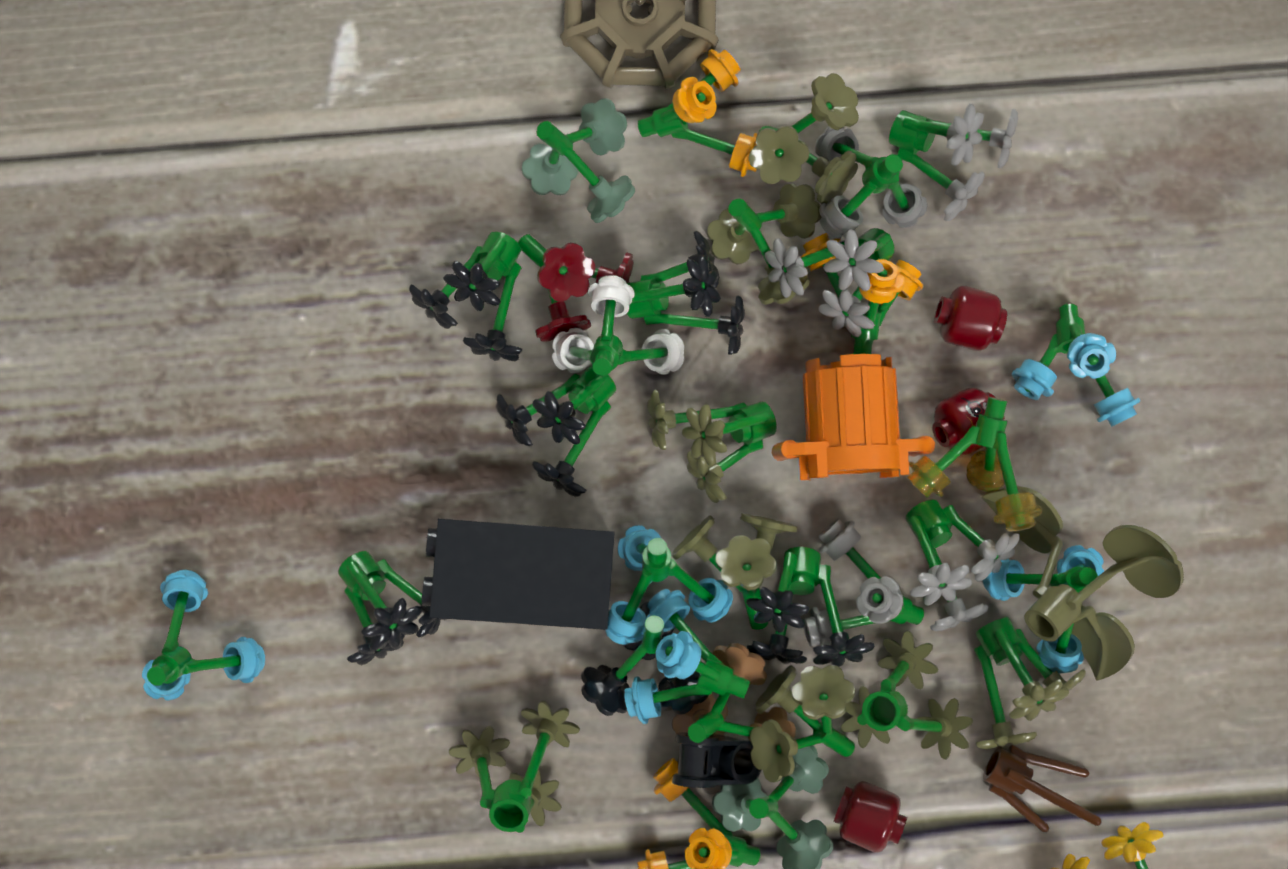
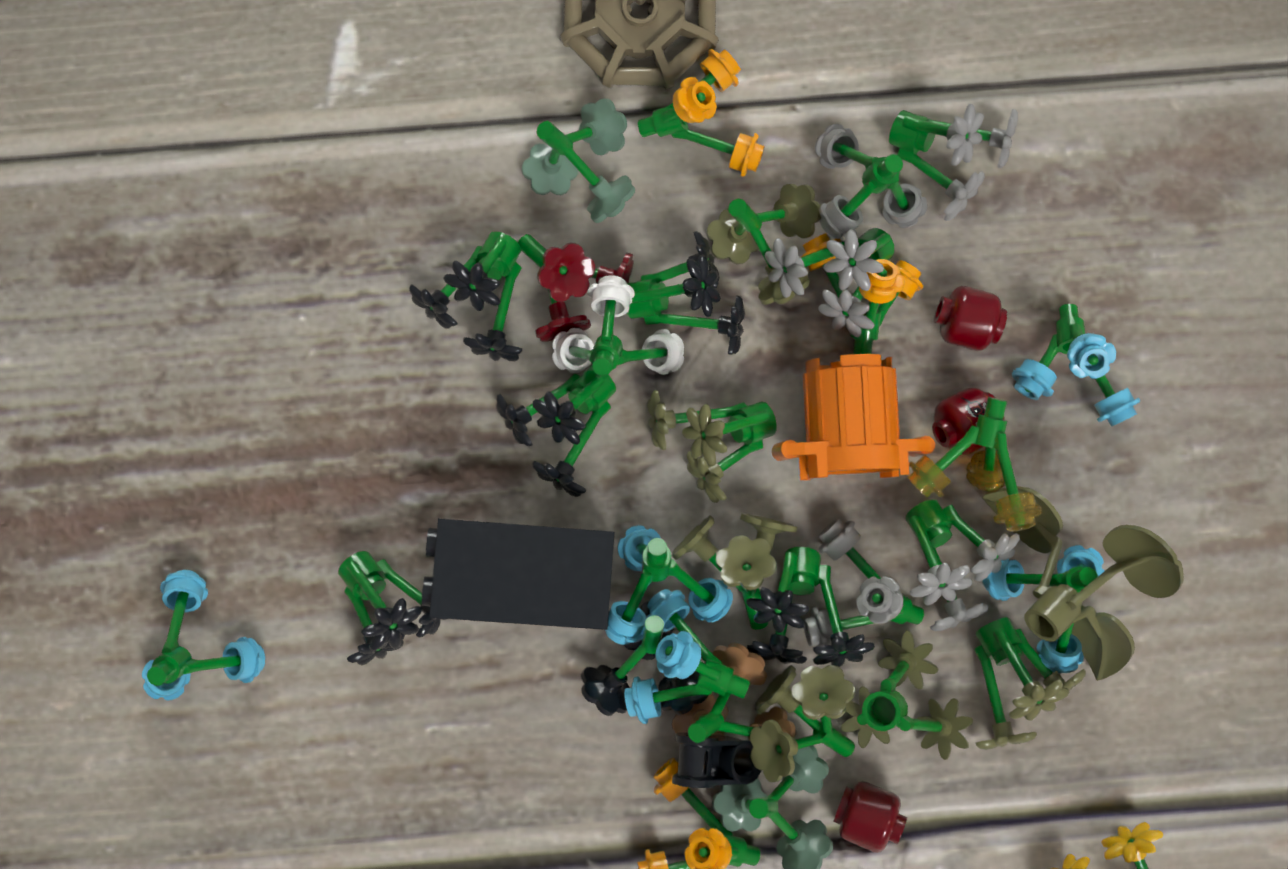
(519, 796): plant -> none
(782, 154): olive plant -> none
(1009, 772): reddish brown plant -> none

